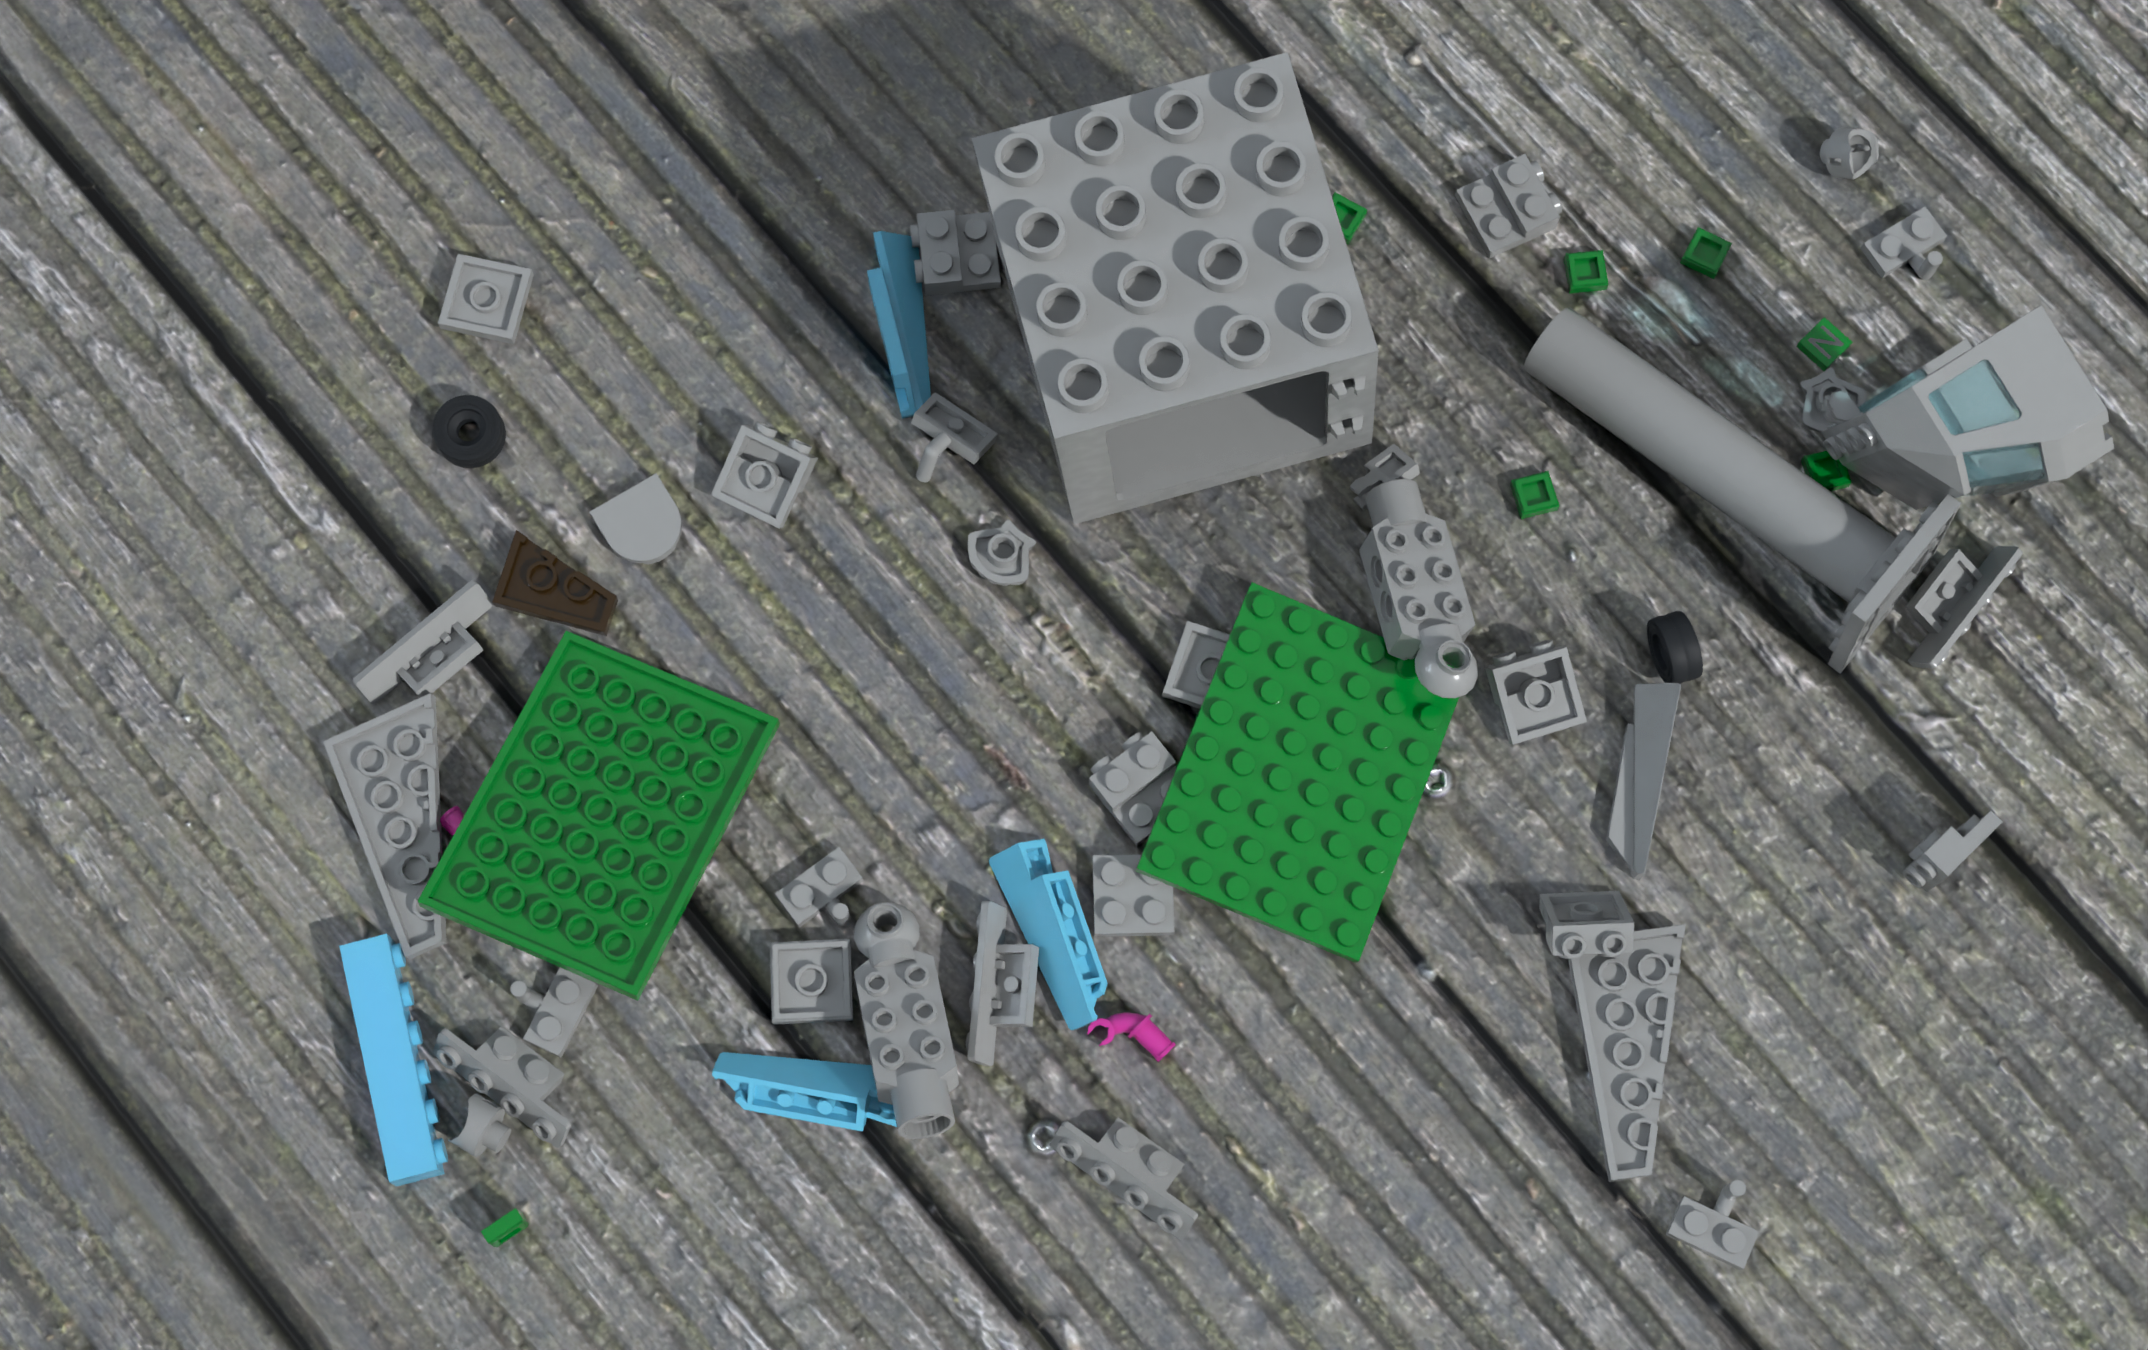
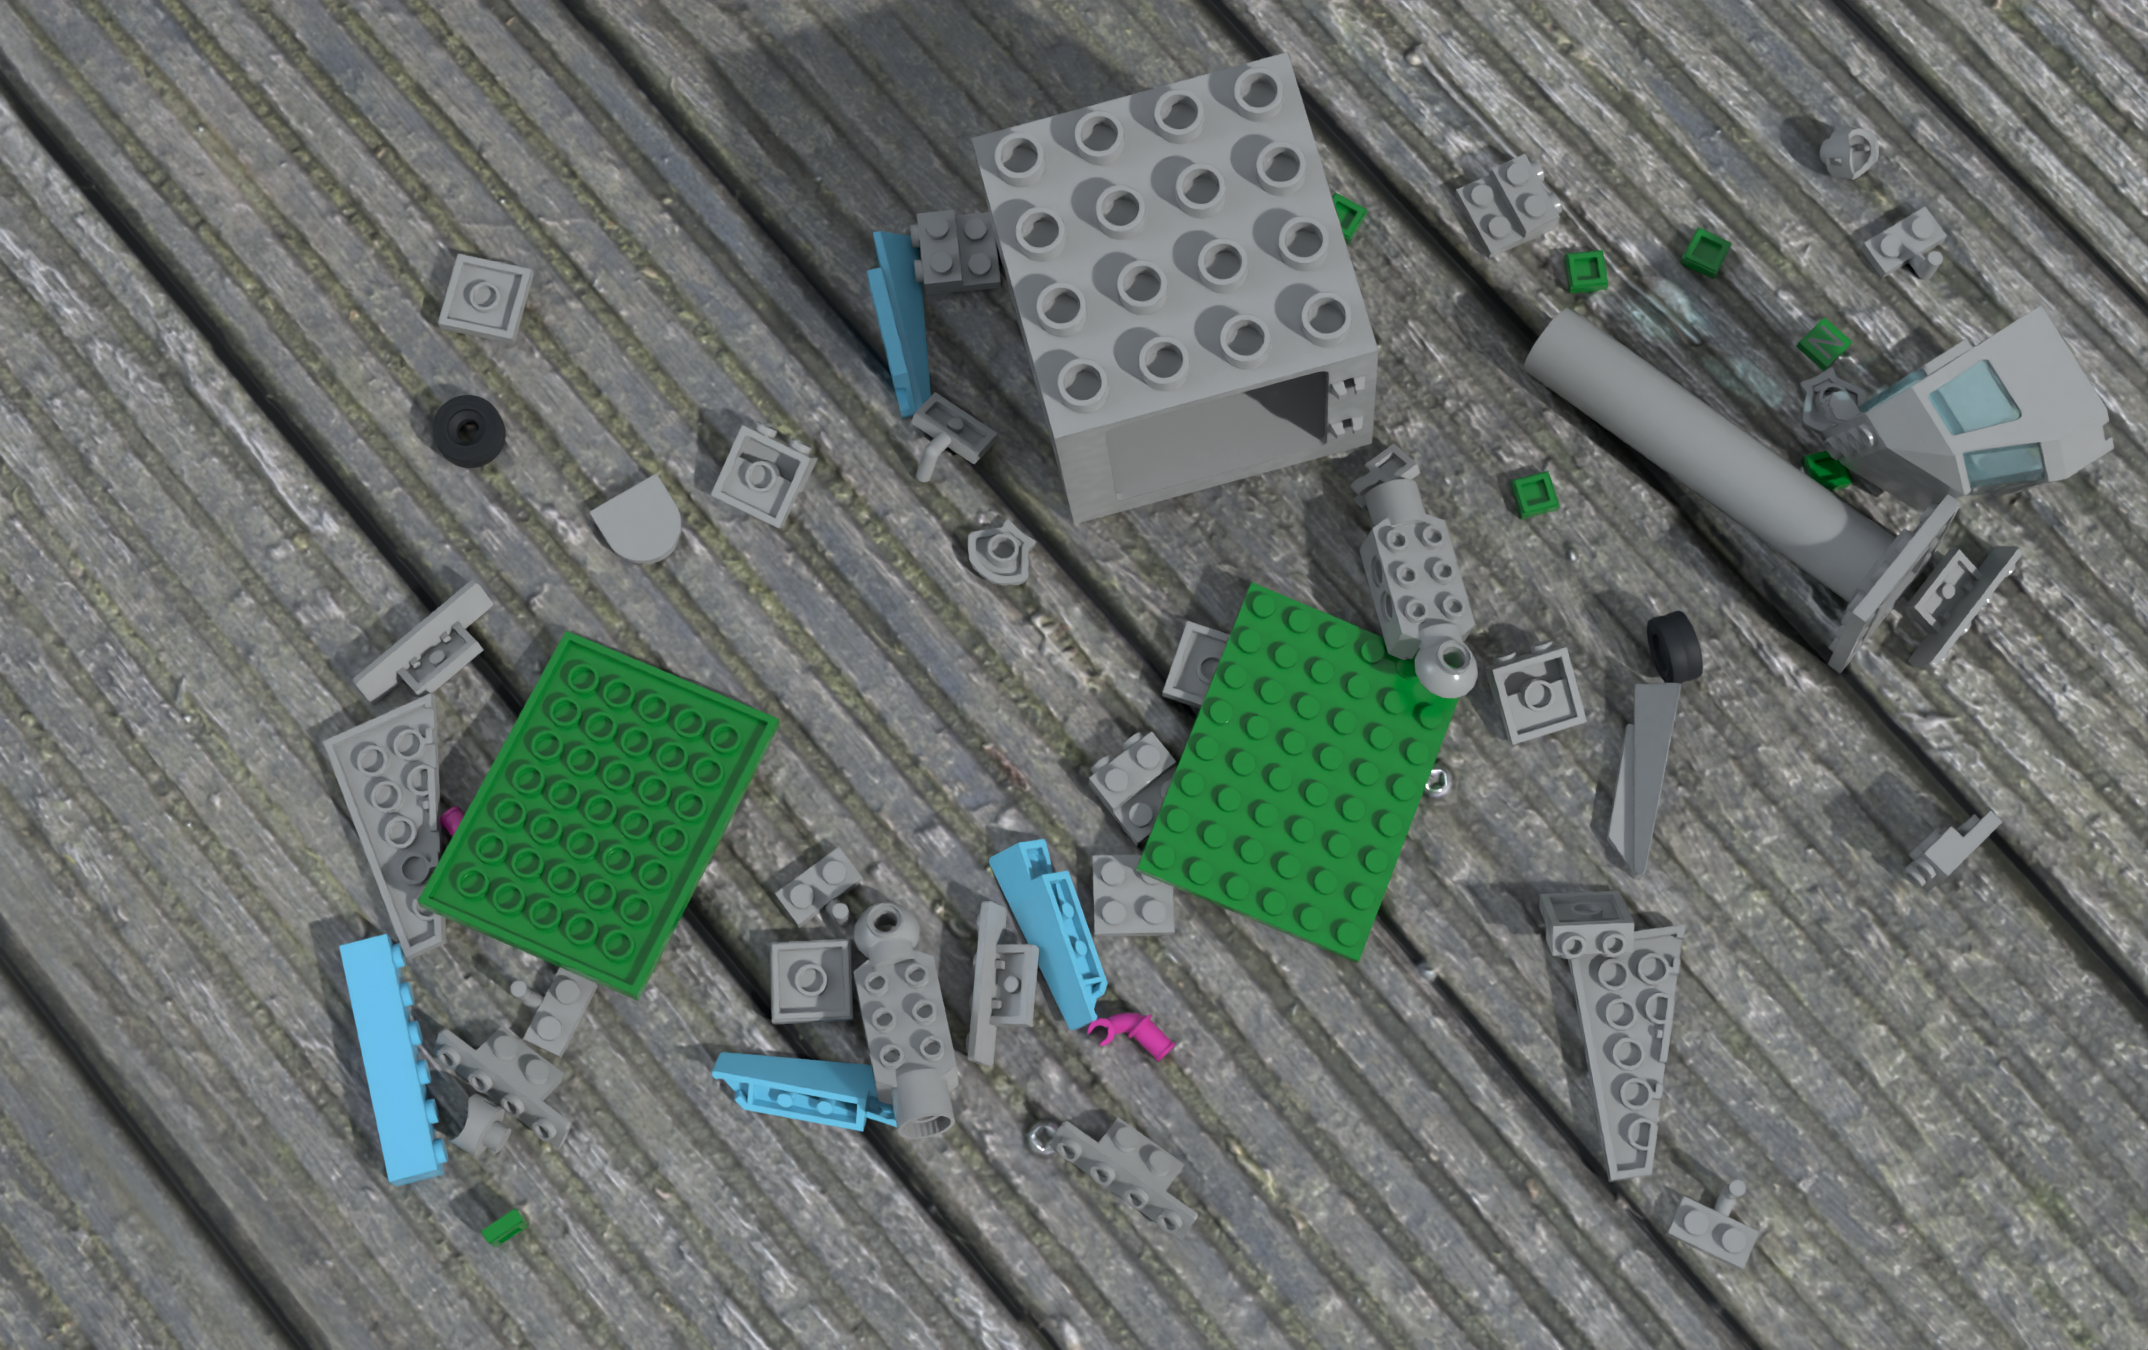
(549, 589): dark brown wing -> none

